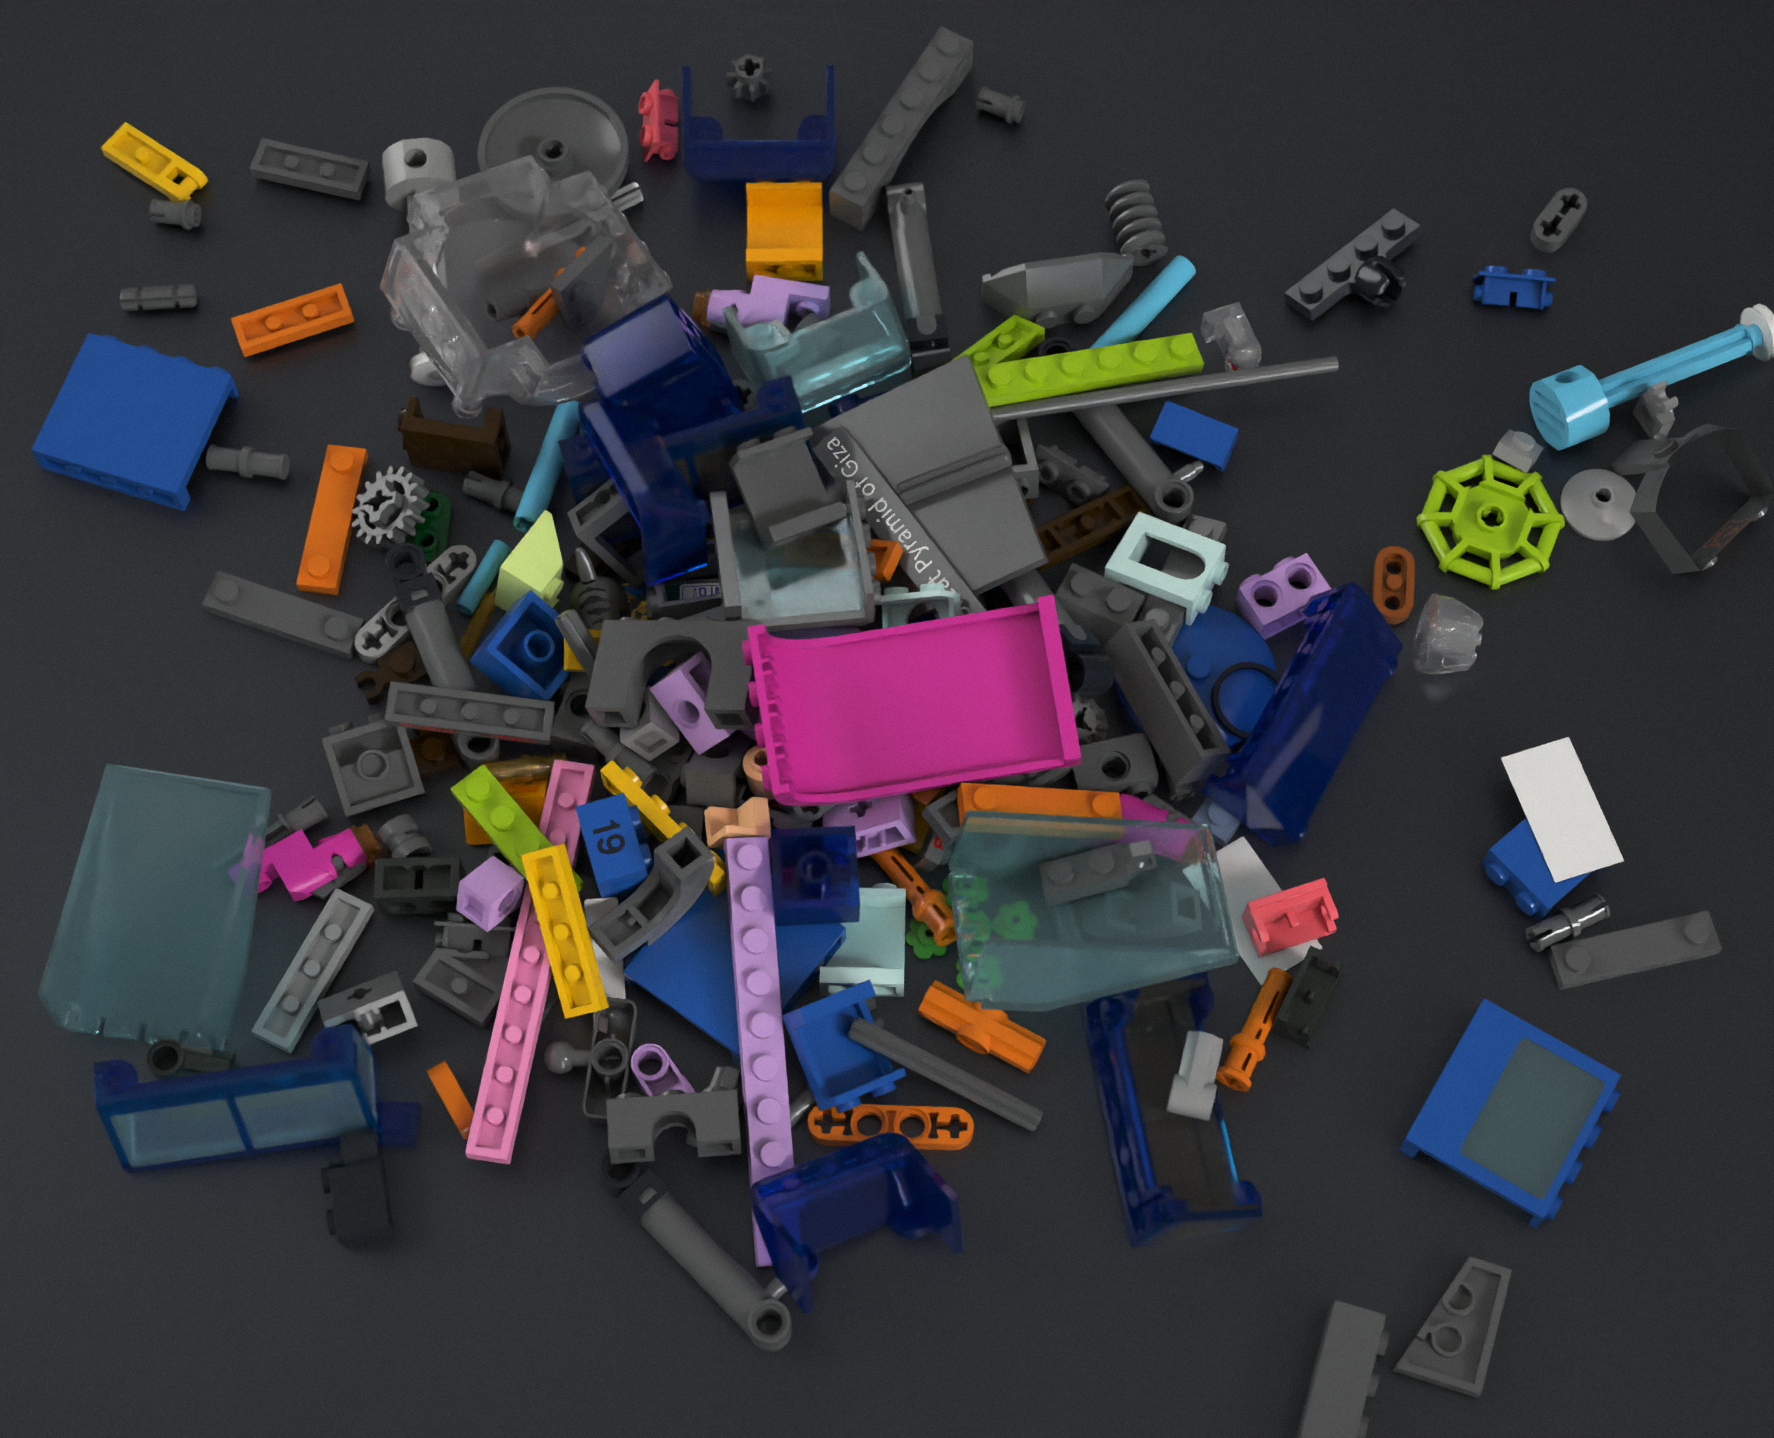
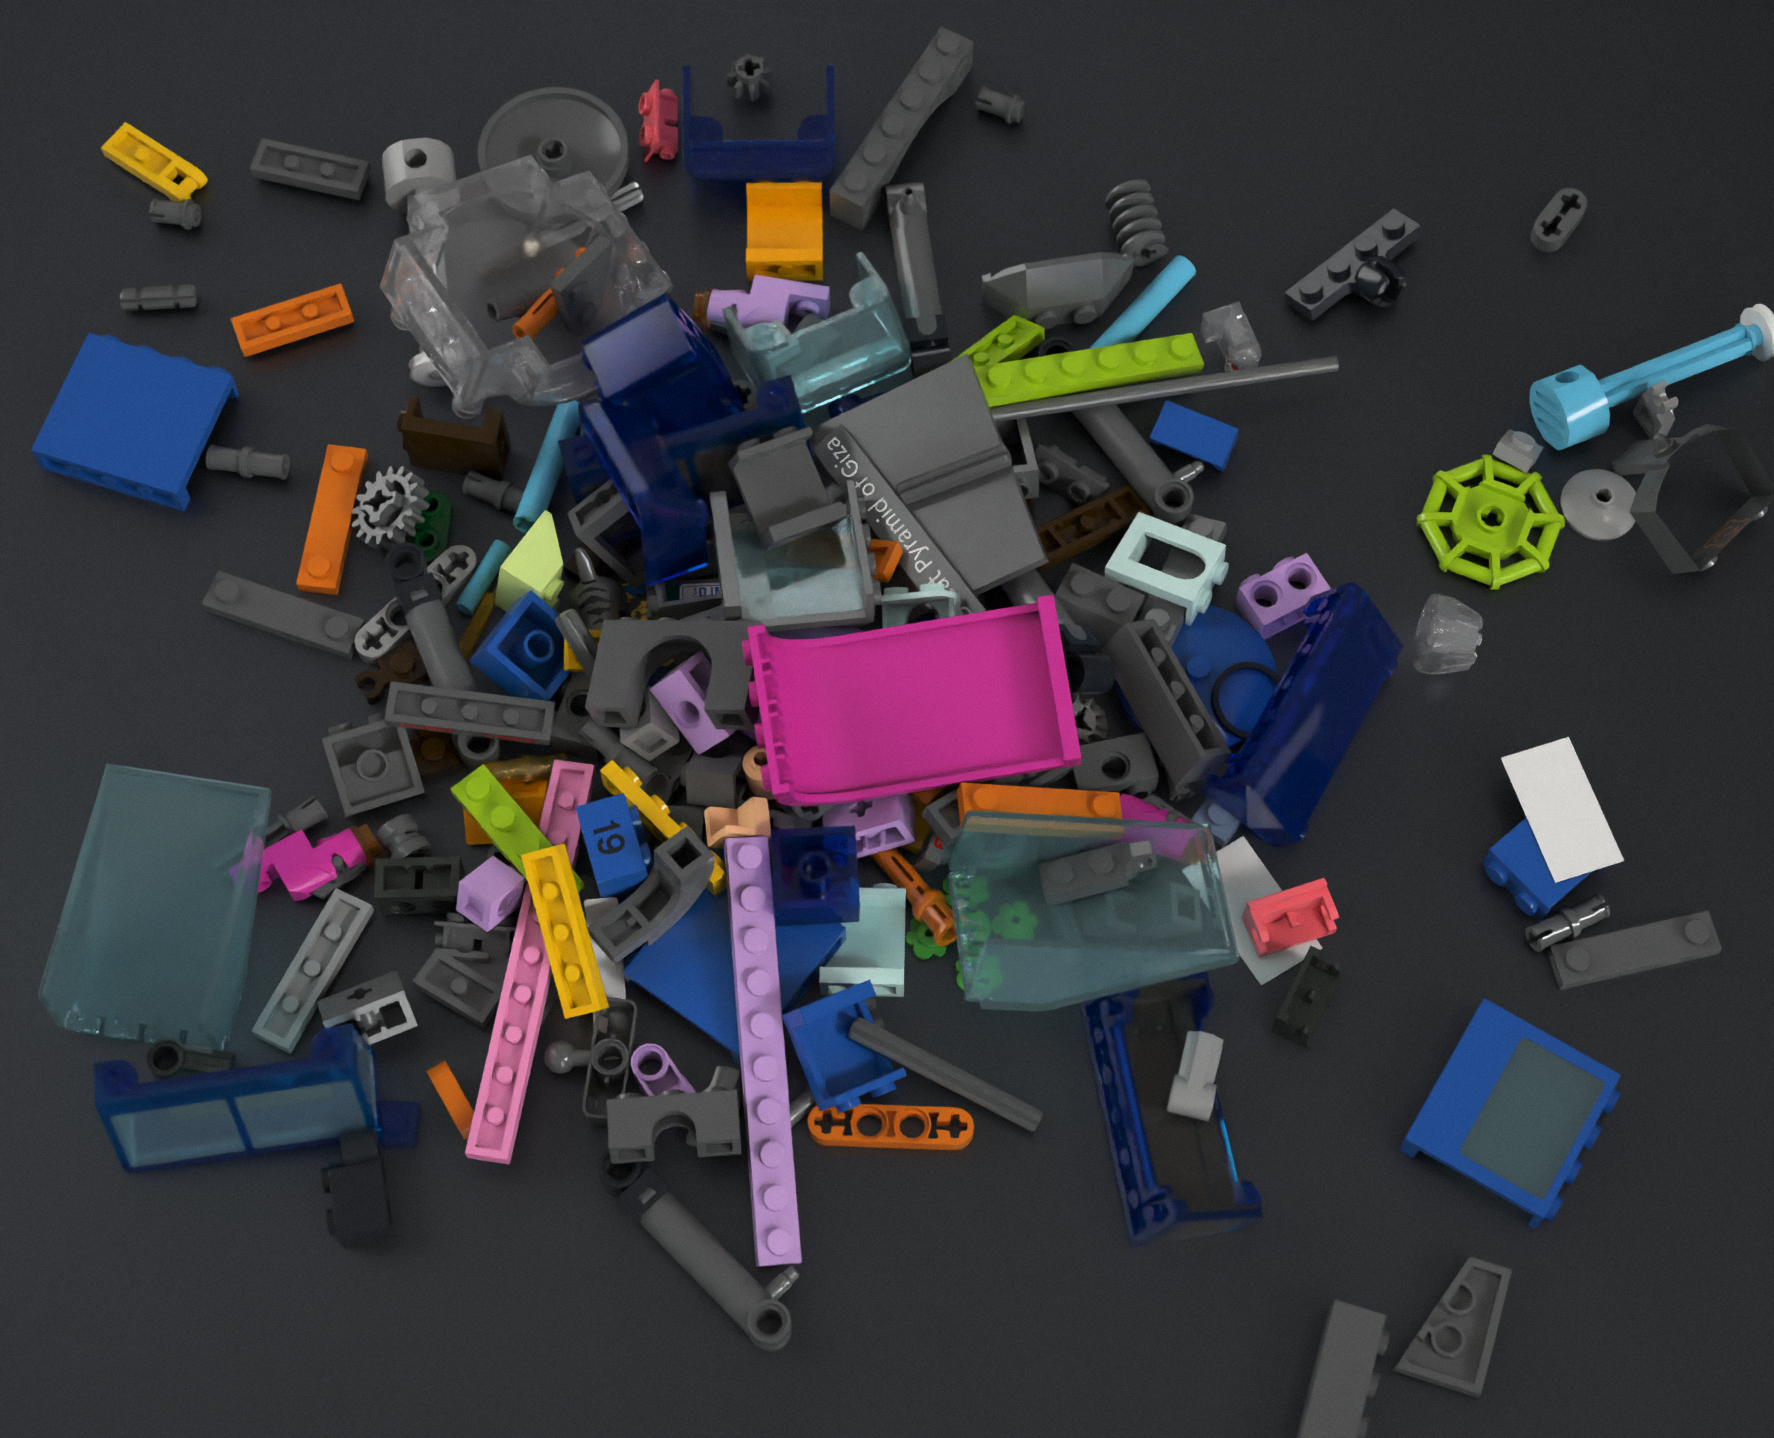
(848, 1196): clear blue windscreen -> none
(981, 1029): orange piece -> none
(1248, 1046): orange pin -> none
(1394, 587): dark orange plate -> none
(1529, 287): blue hinge -> none

